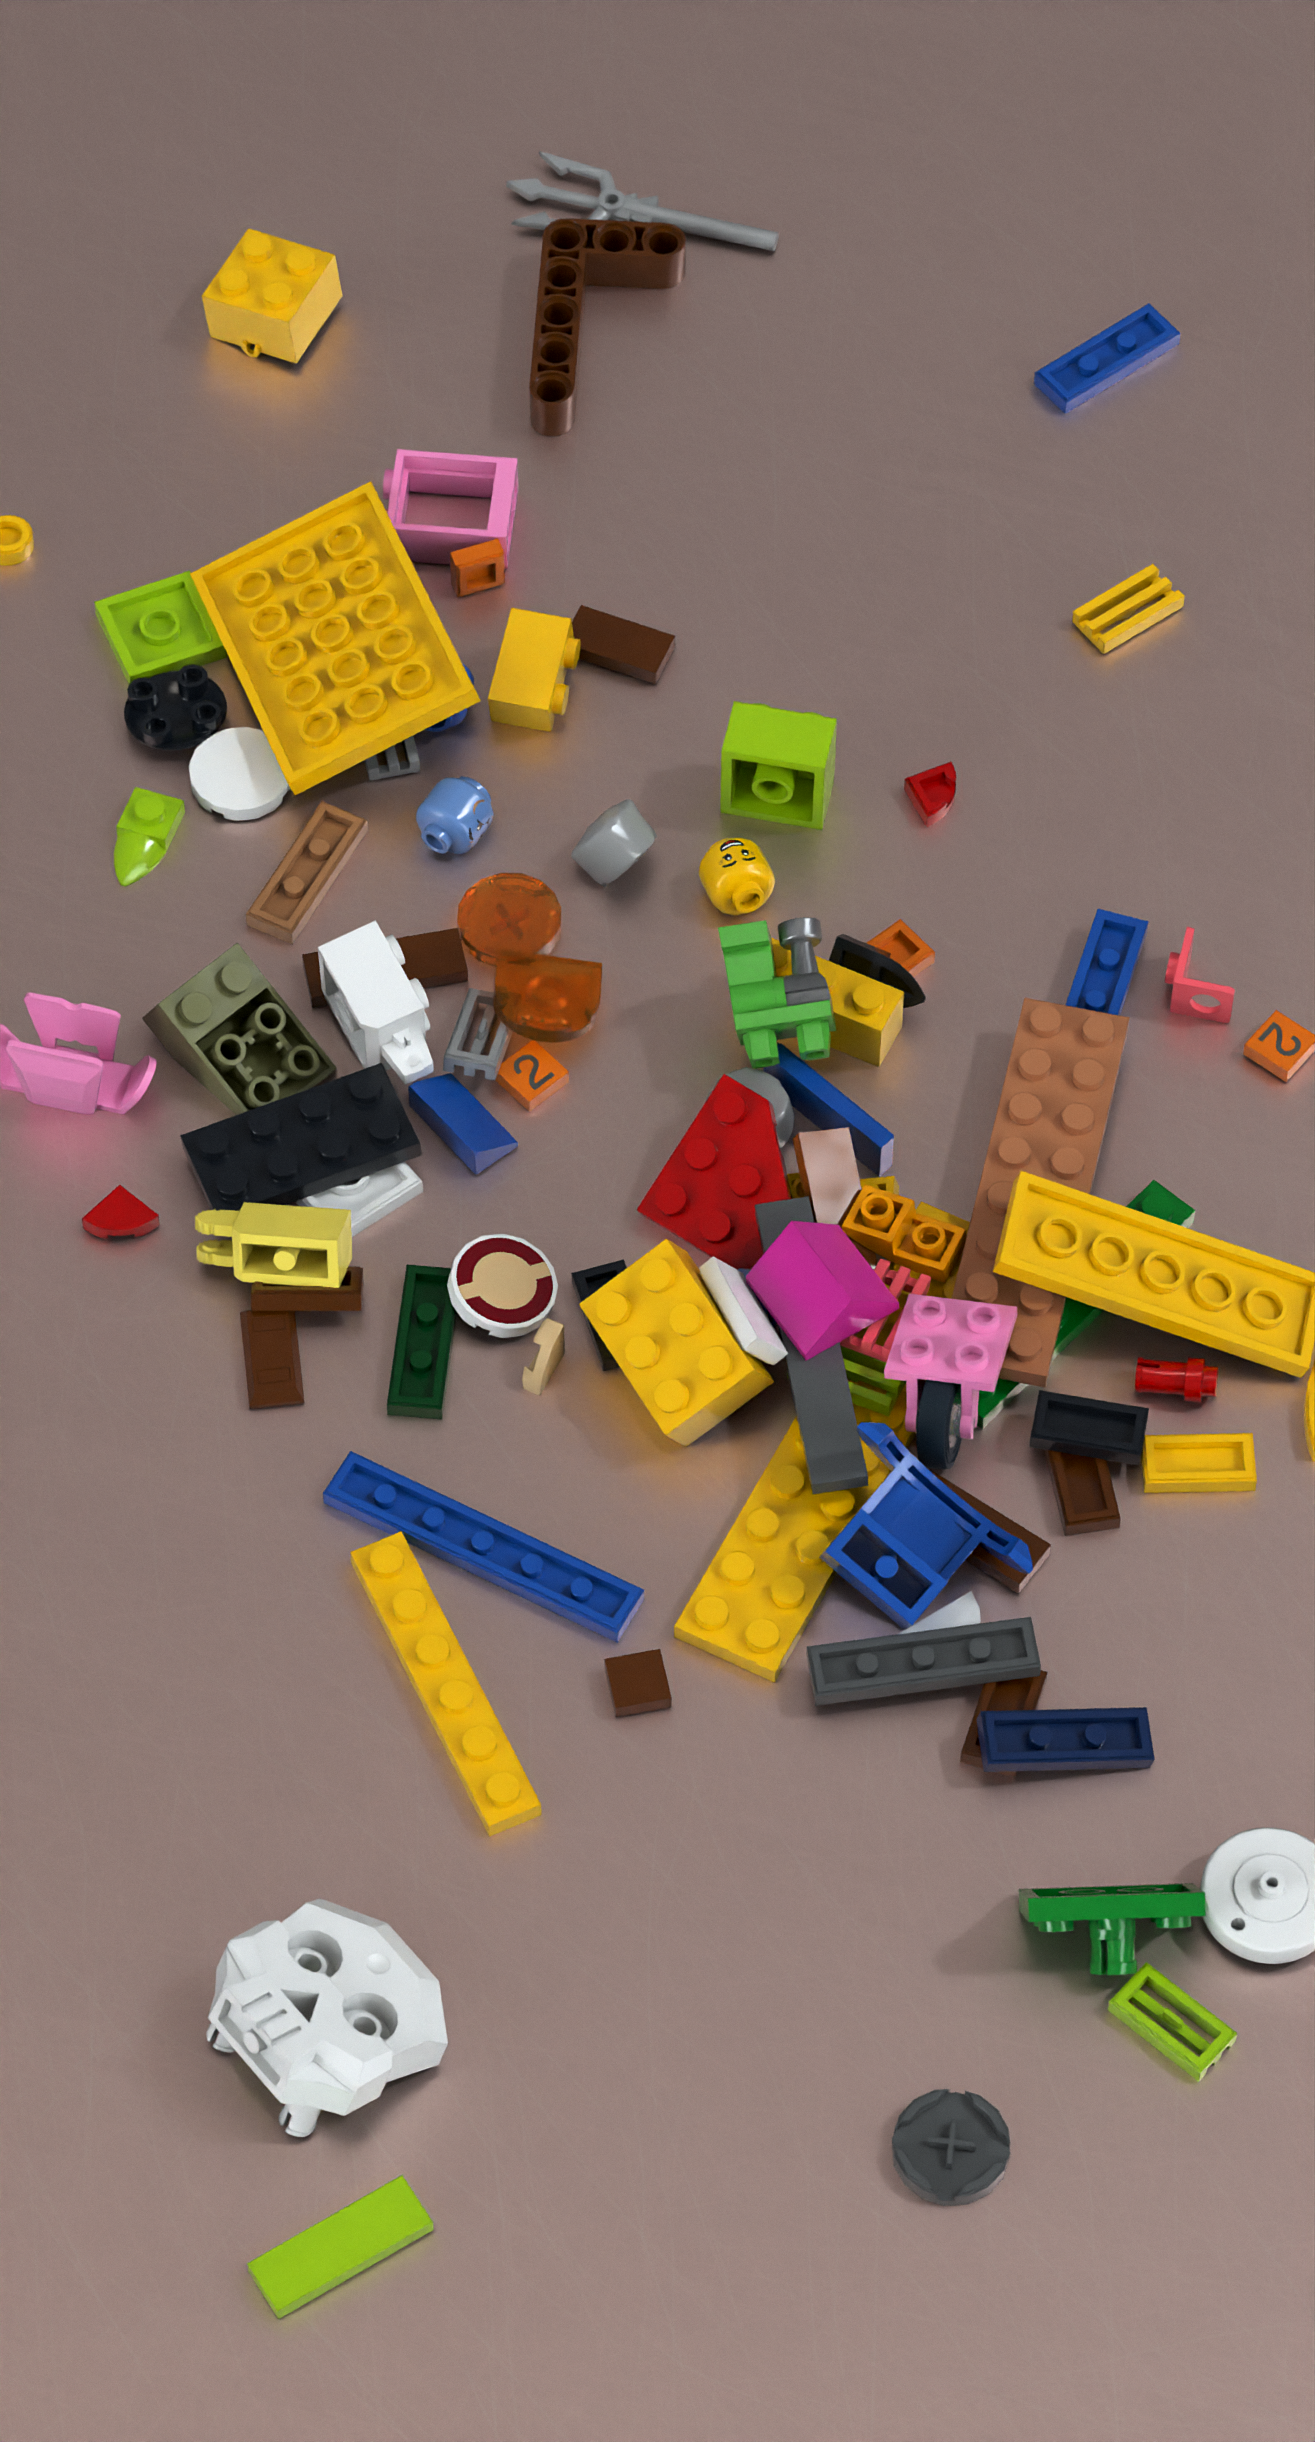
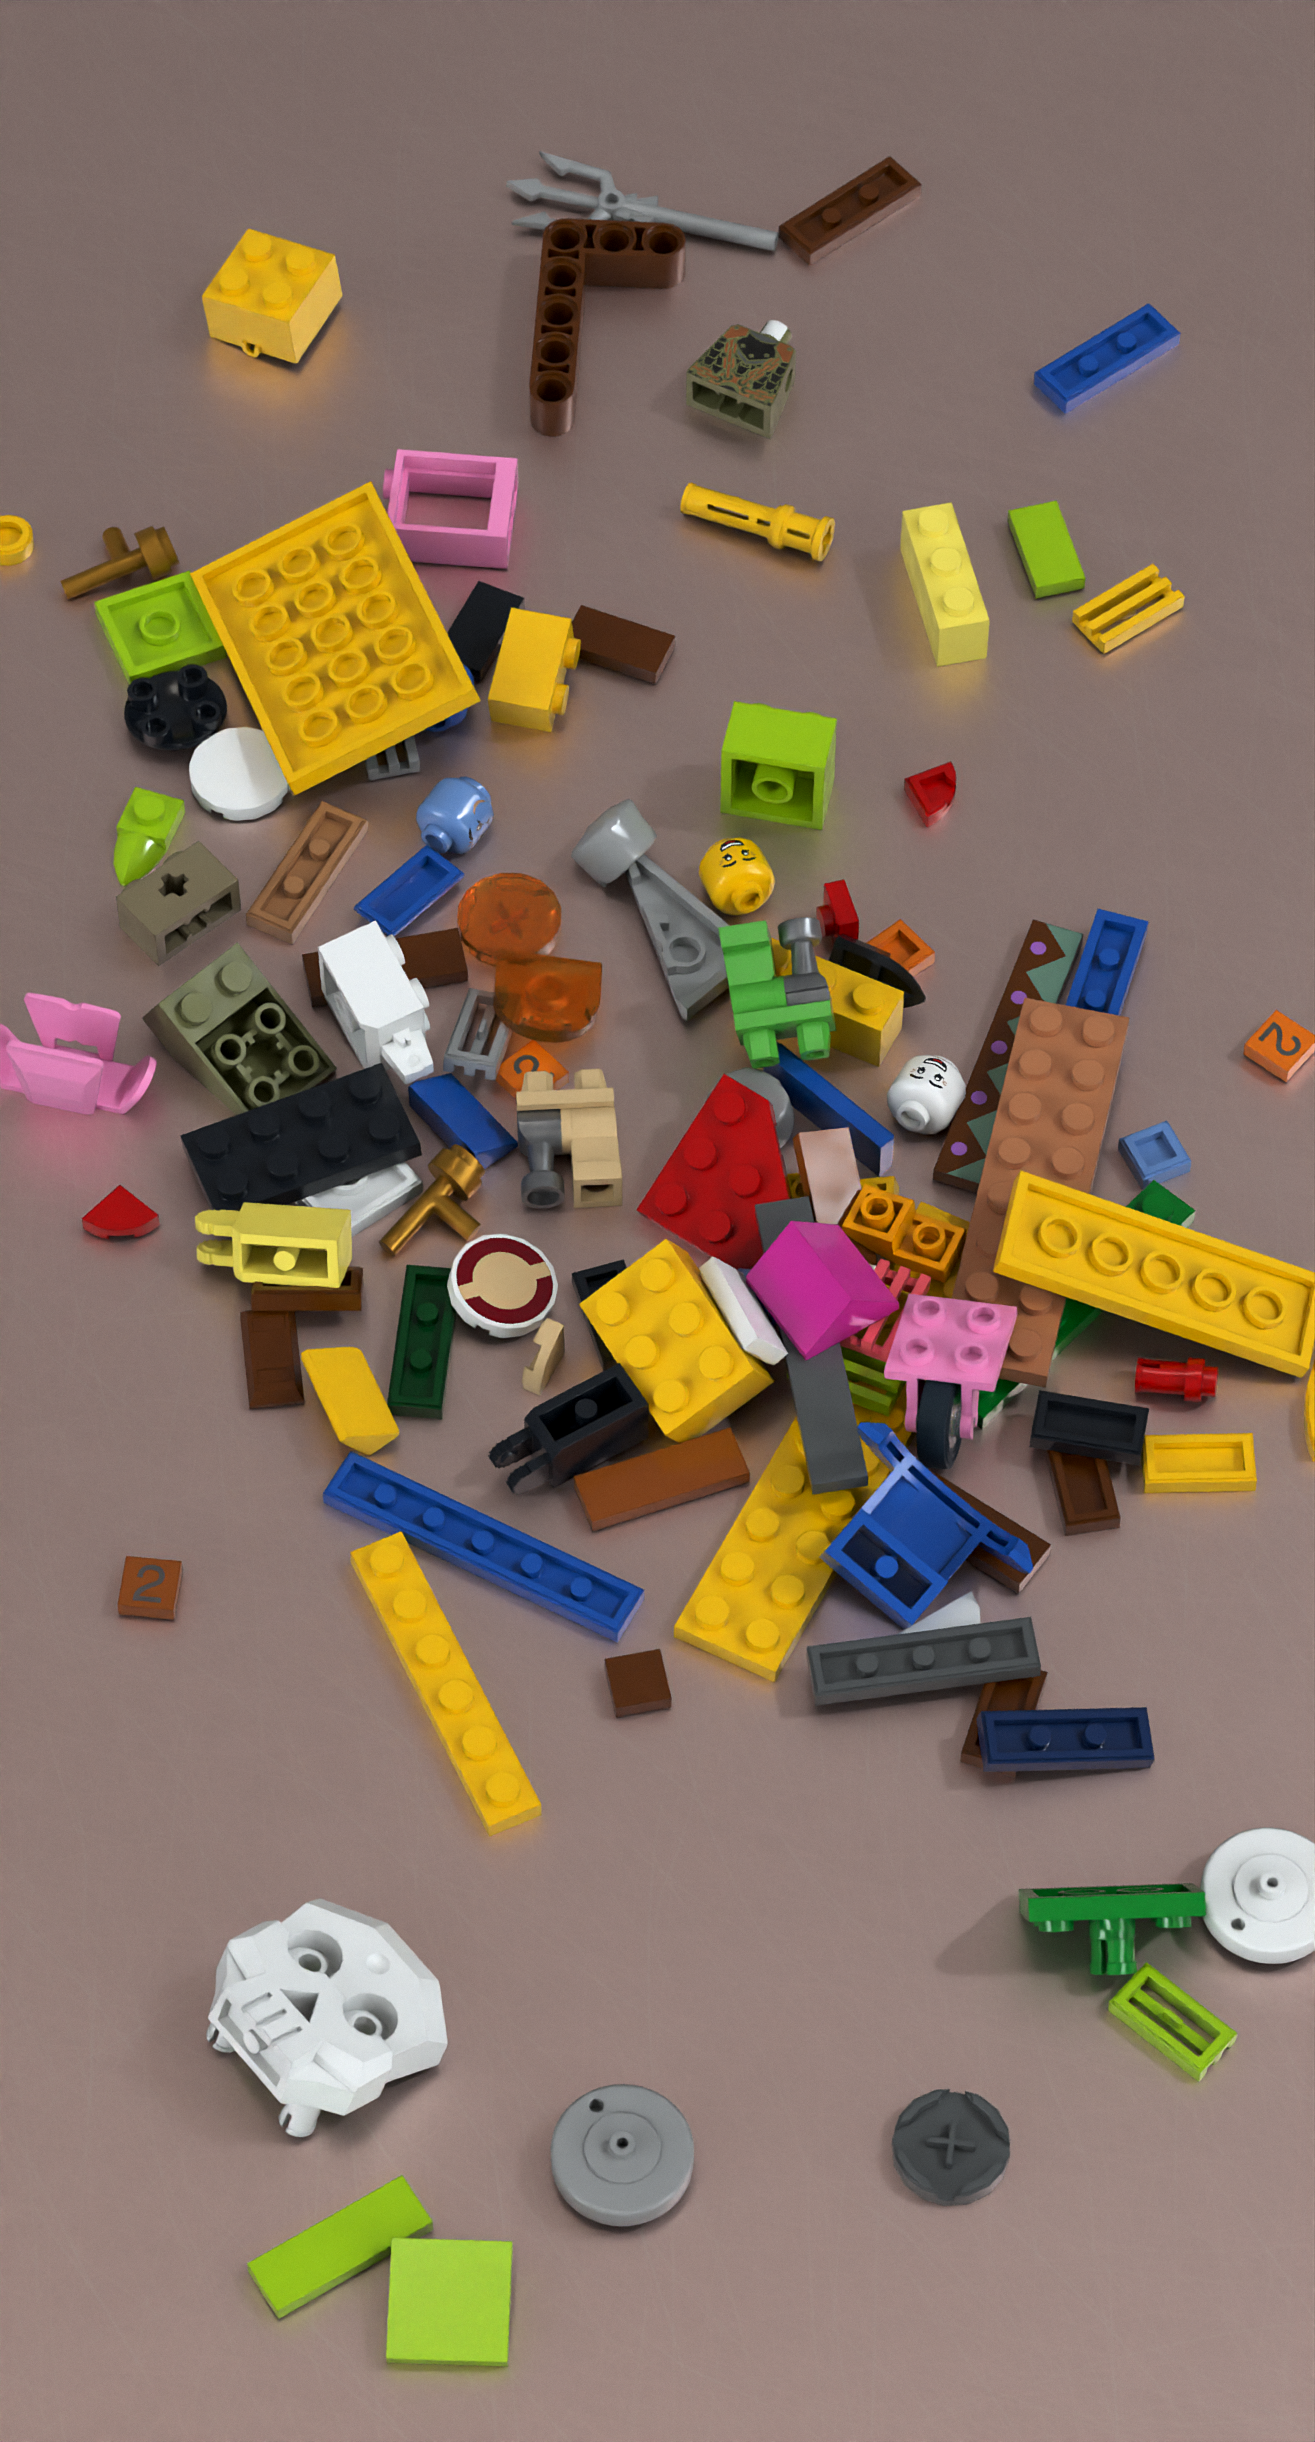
(150, 1587): none -> dark orange tile
(154, 551): none -> pearl gold piece
(178, 902): none -> dark tan brick
(351, 1397): none -> yellow slope
(409, 891): none -> blue tile
(449, 2302): none -> lime tile
(456, 1174): none -> pearl gold piece
(477, 568): orange tile -> none
(481, 626): none -> black tile
(573, 1124): none -> tan hips
(575, 1431): none -> black hinge
(622, 2155): none -> light grey wheel
(661, 1479): none -> dark orange tile
(682, 935): none -> light grey wing
(745, 377): none -> olive torso
(783, 520): none -> yellow pin
(837, 913): none -> red plate
(850, 210): none -> reddish brown tile
(928, 1091): none -> white head
(944, 584): none -> light yellow brick
(1038, 975): none -> reddish brown tile
(1046, 549): none -> lime tile
(1154, 1154): none -> medium blue tile
(1186, 988): coral bracket -> none

